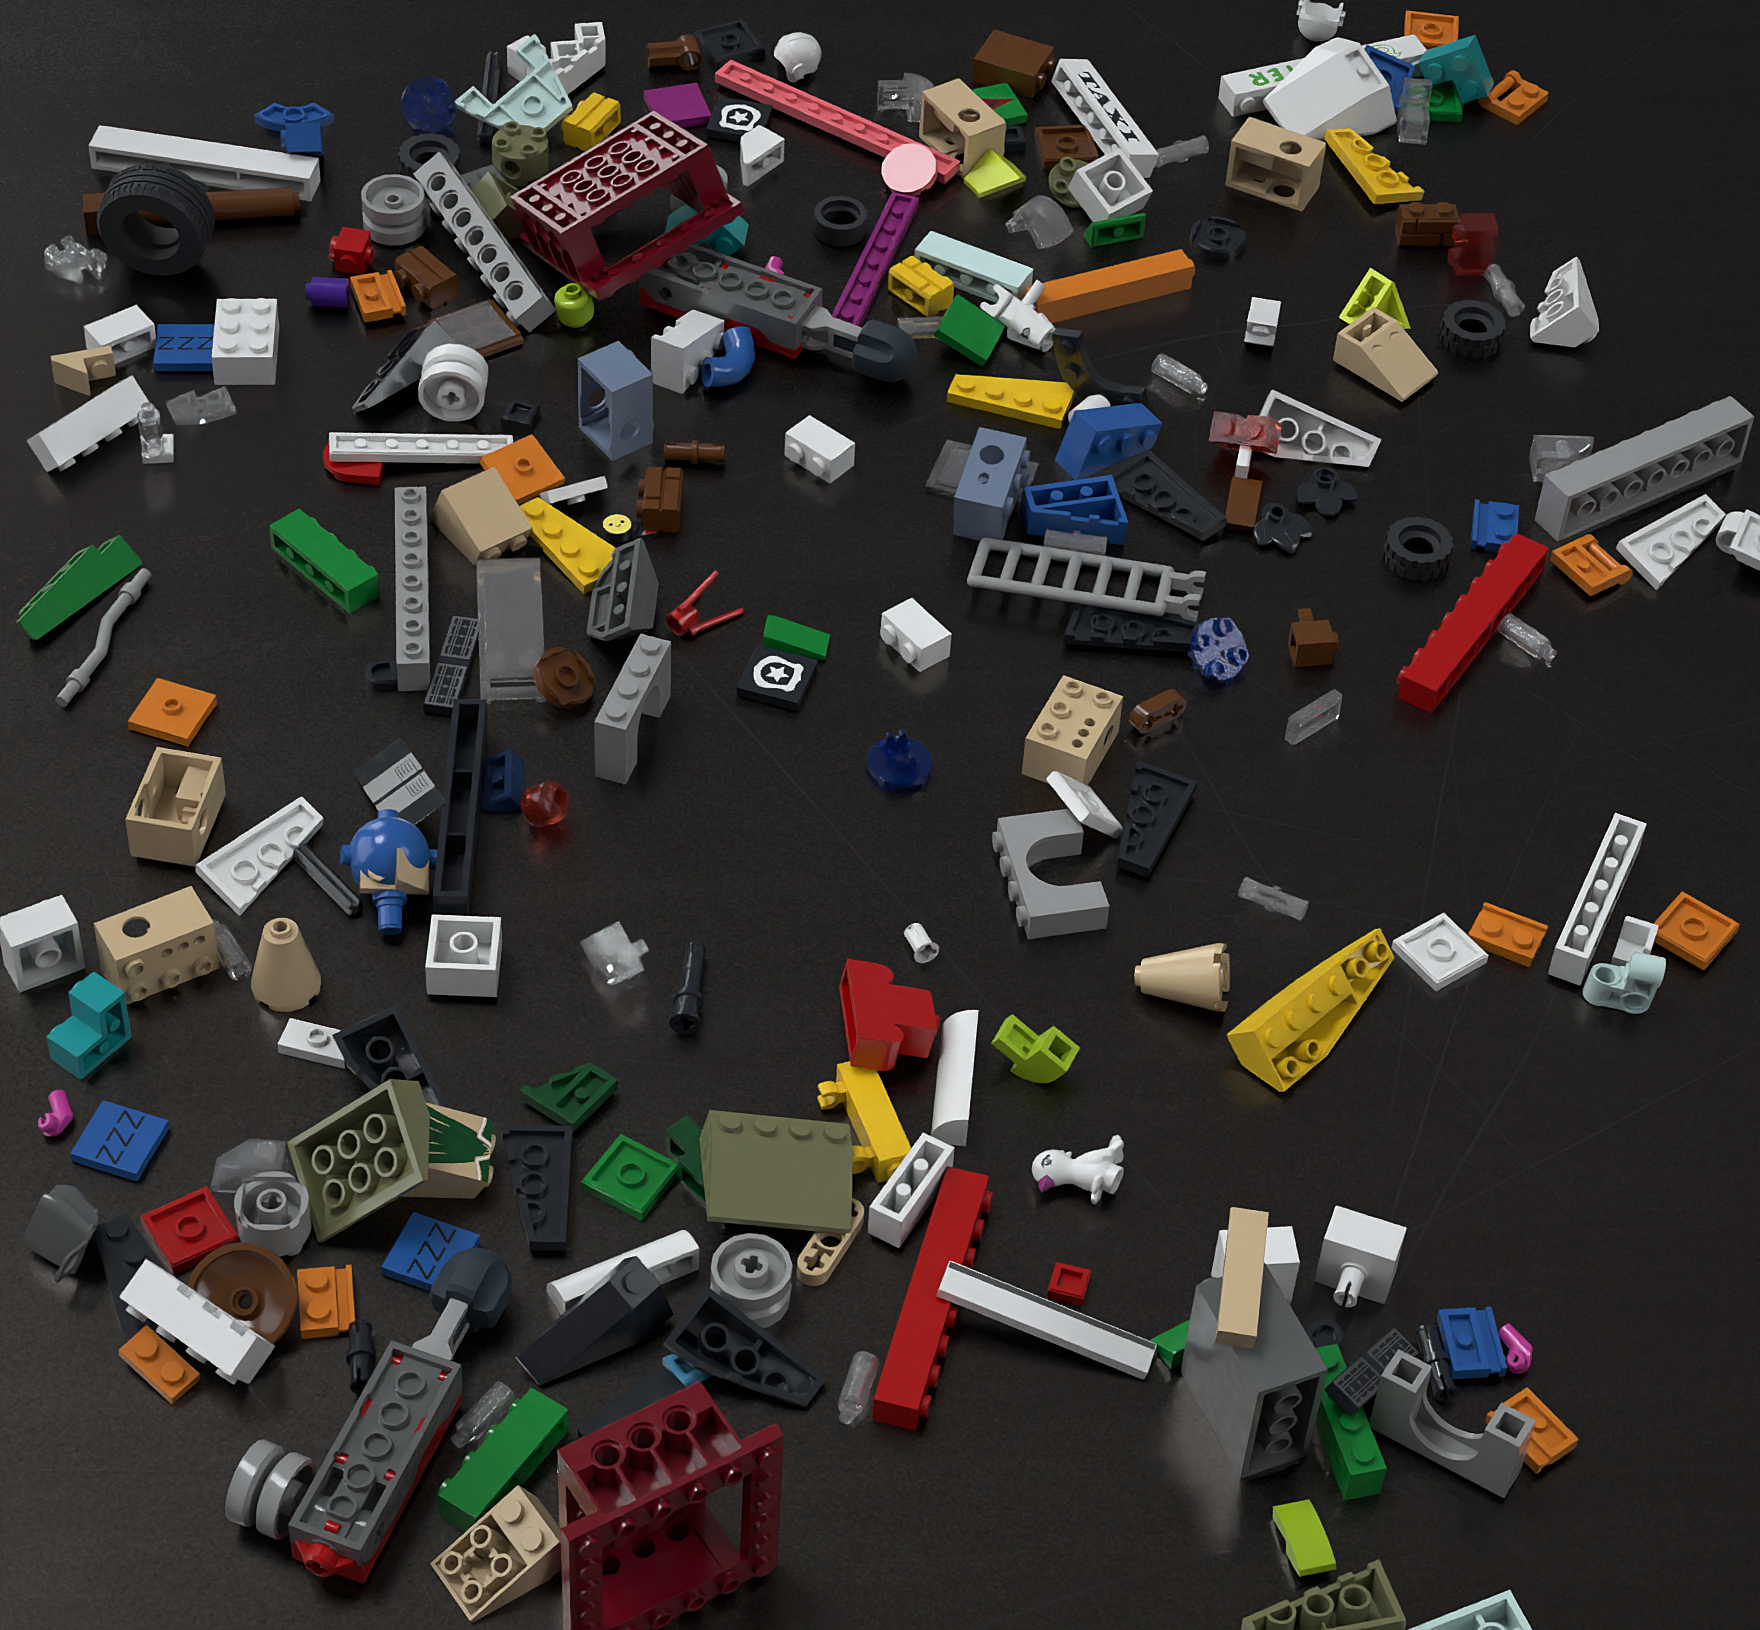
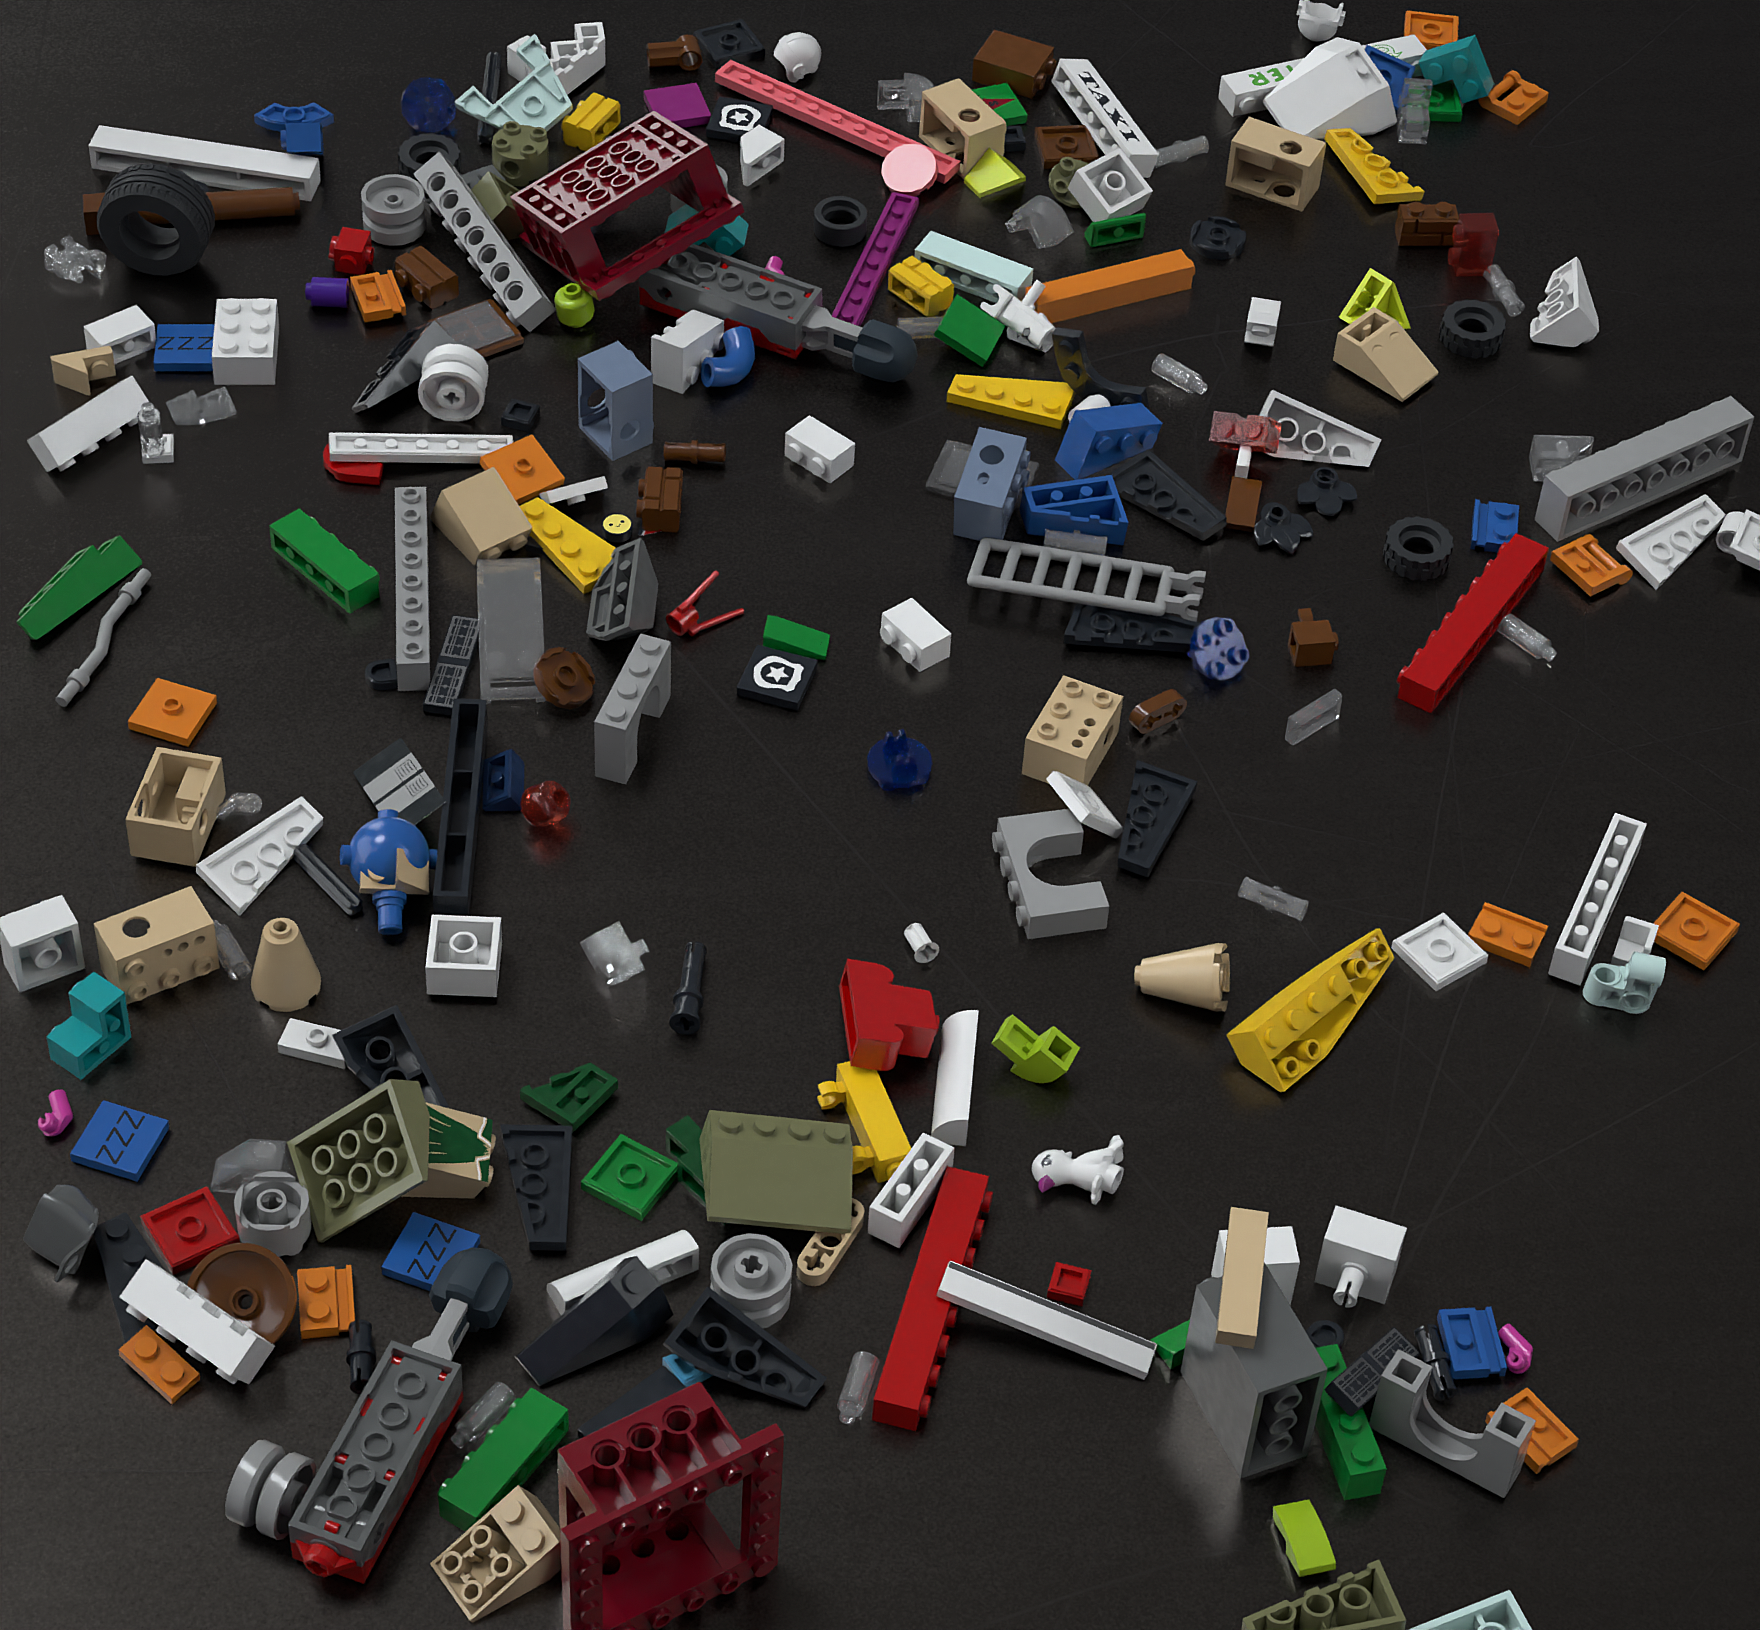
(238, 805): none -> clear arm

